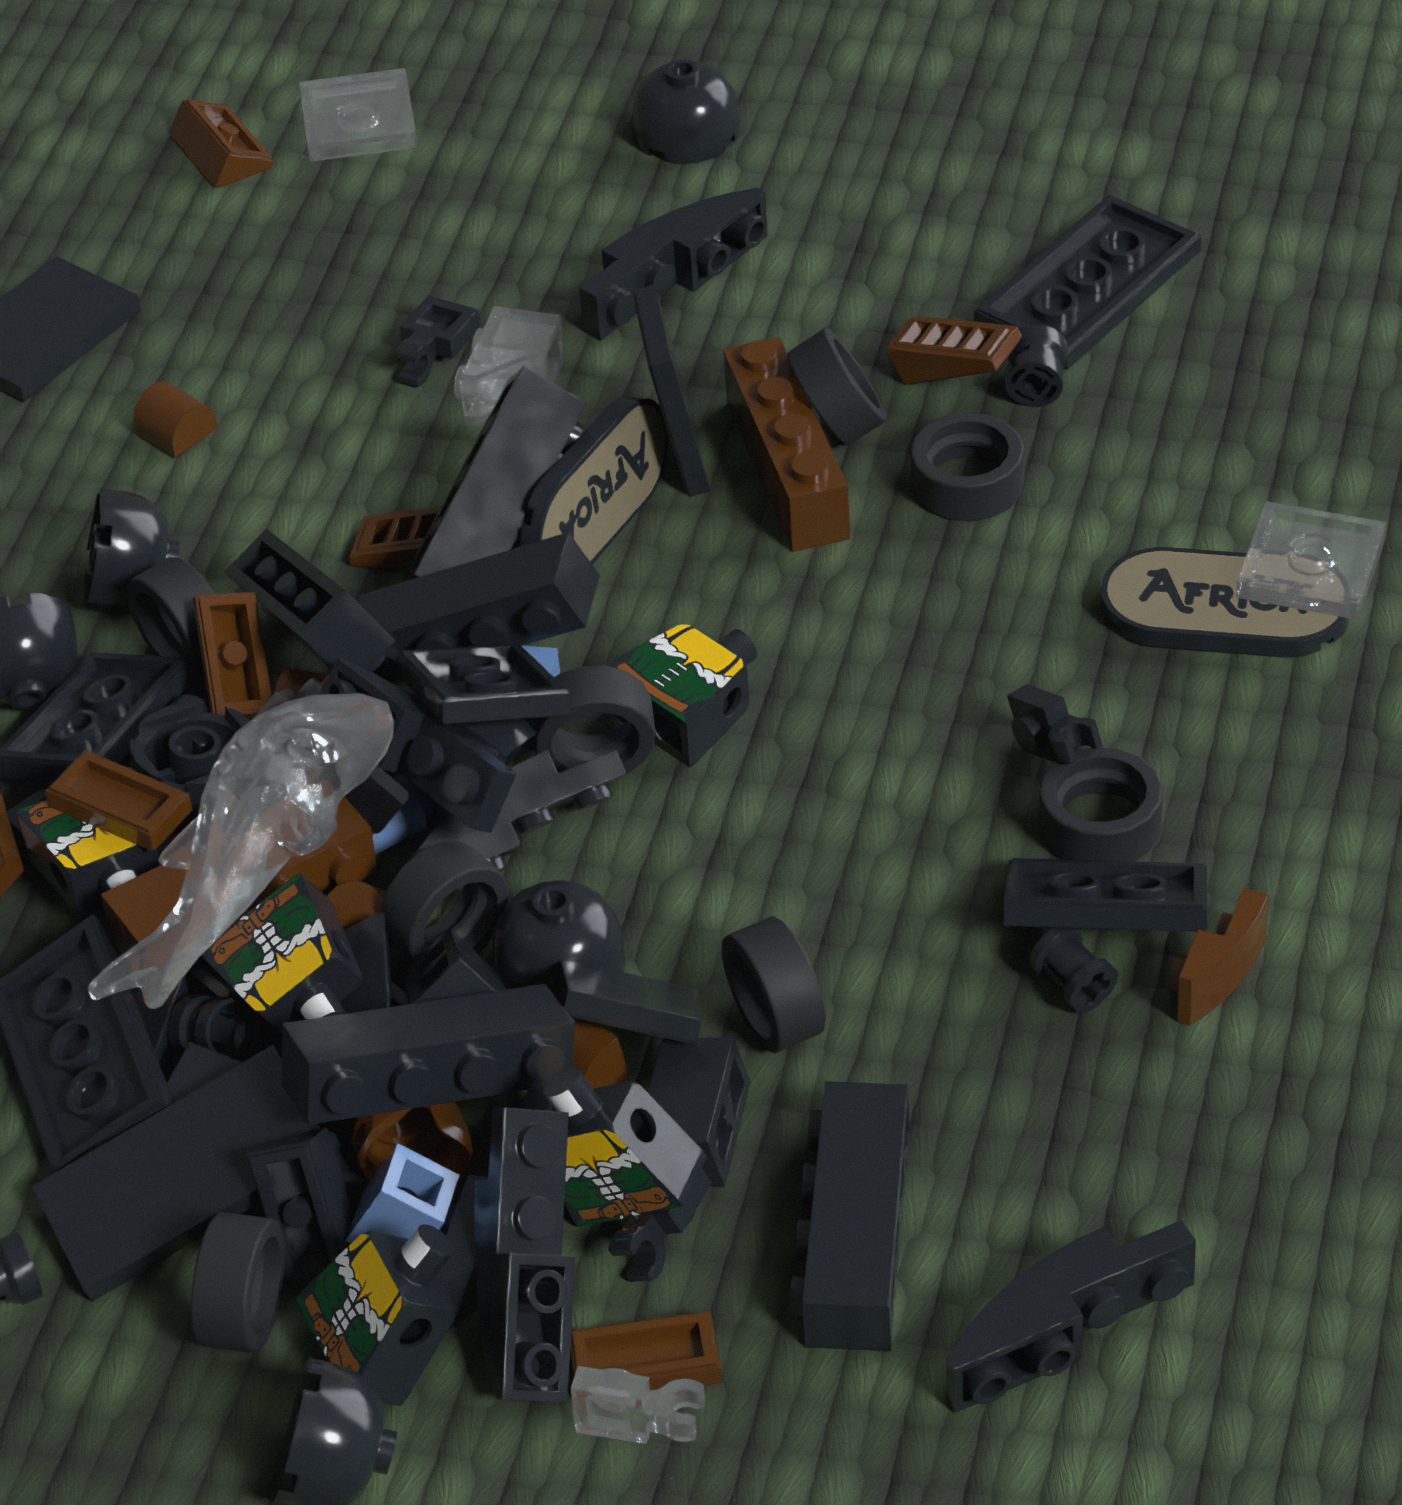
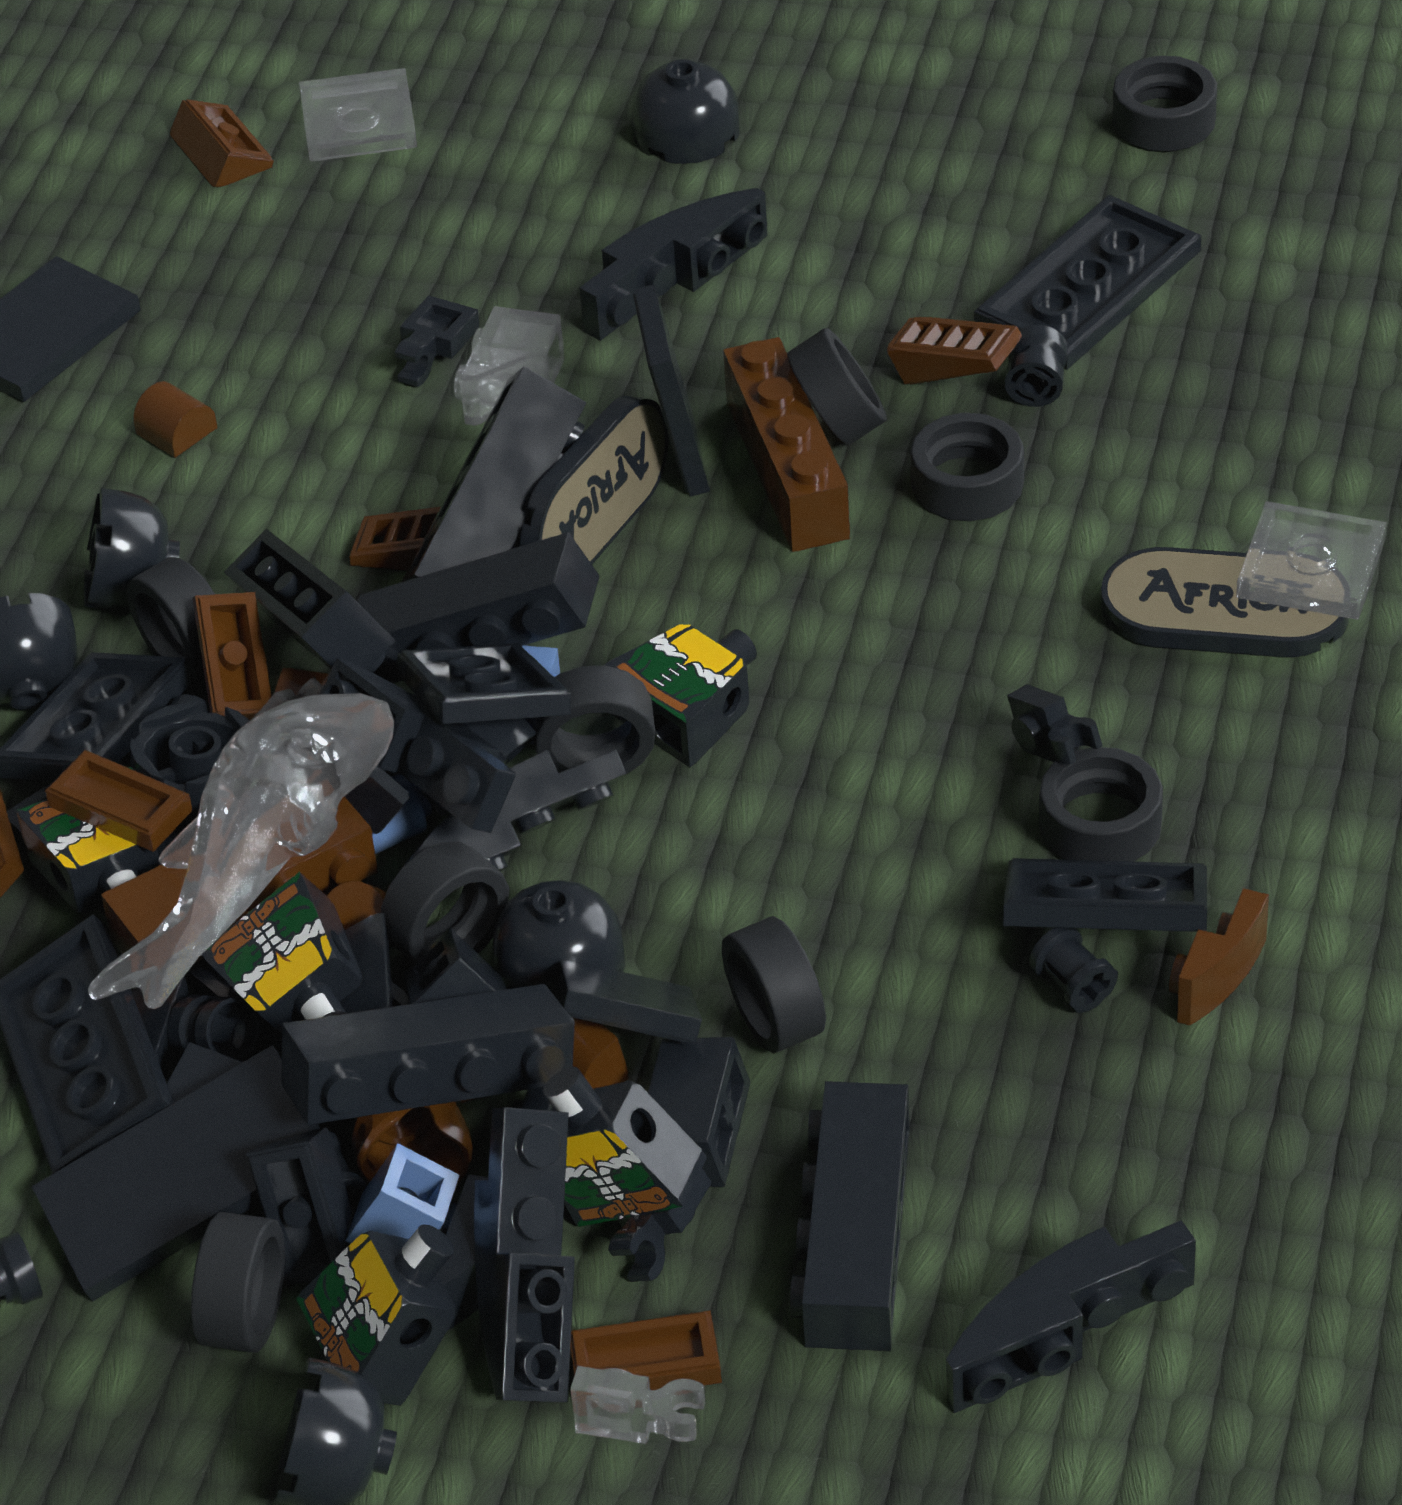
(1161, 127): none -> black tyre

